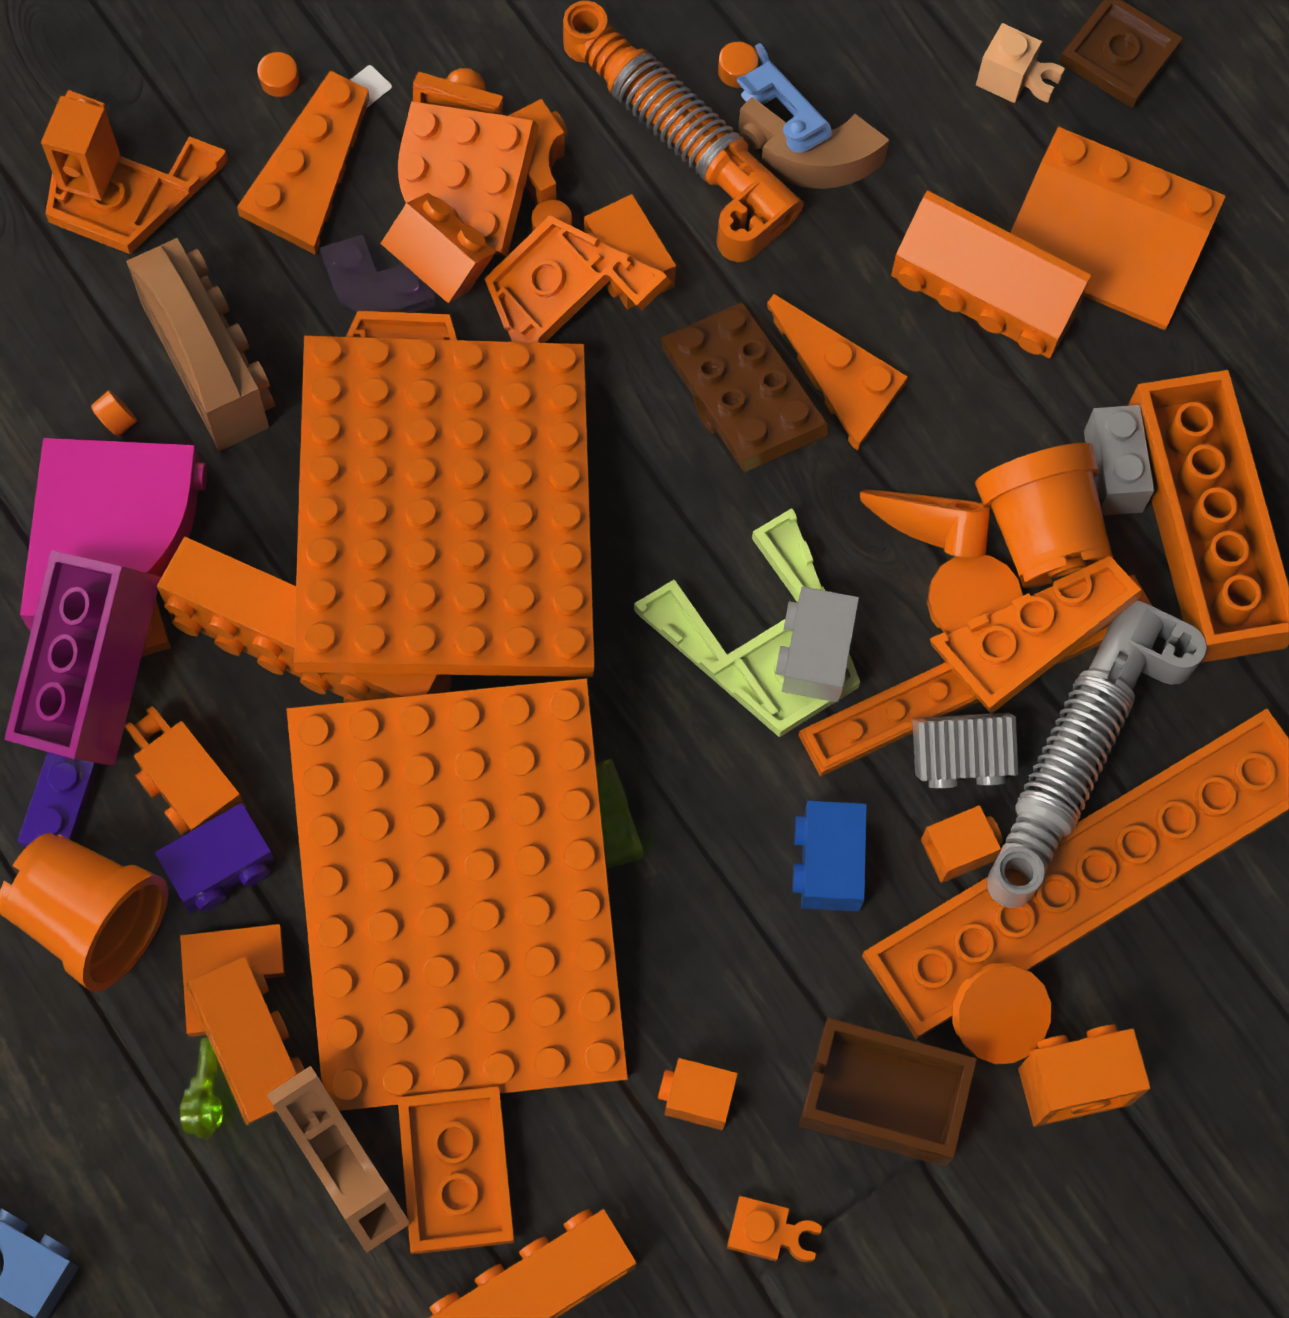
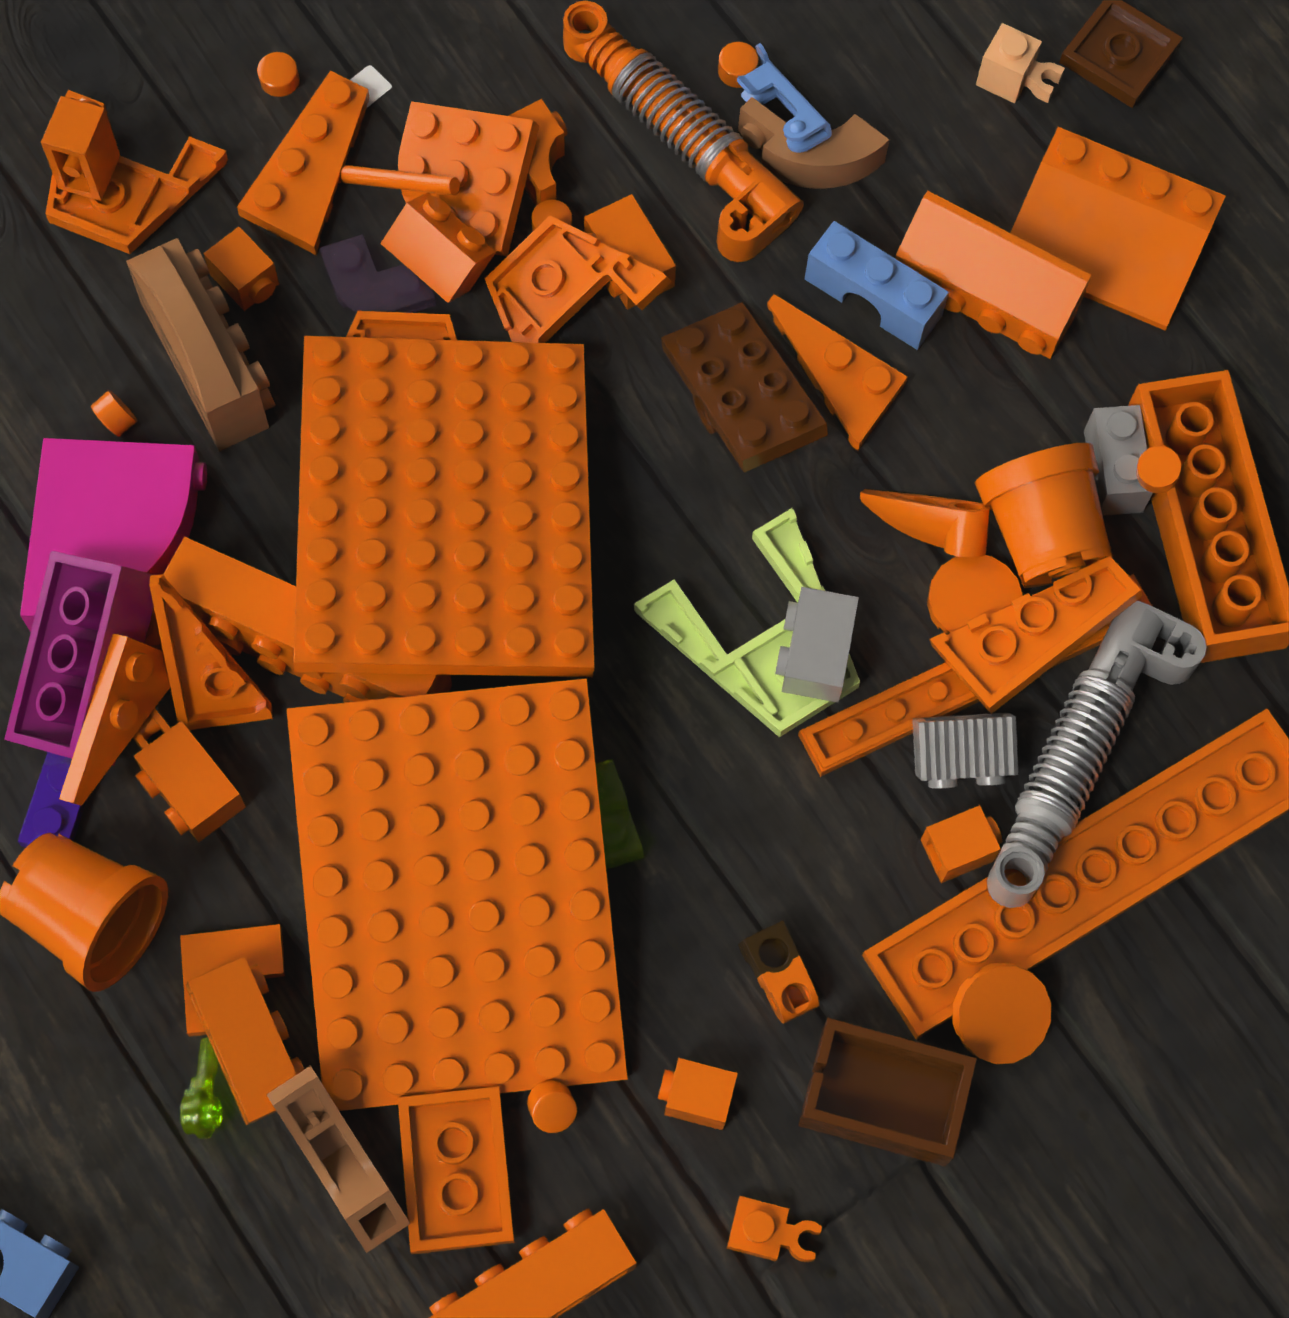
(124, 697): none -> orange wing
(202, 674): none -> orange wing
(216, 859): dark purple brick -> none
(242, 269): none -> orange brick
(400, 180): none -> orange bar
(459, 90): orange tile -> none
(552, 1106): none -> orange piece
(780, 971): none -> leg
(831, 856): blue brick -> none
(904, 298): none -> medium blue arch
(1084, 1075): orange brick -> none
(1158, 469): none -> orange piece

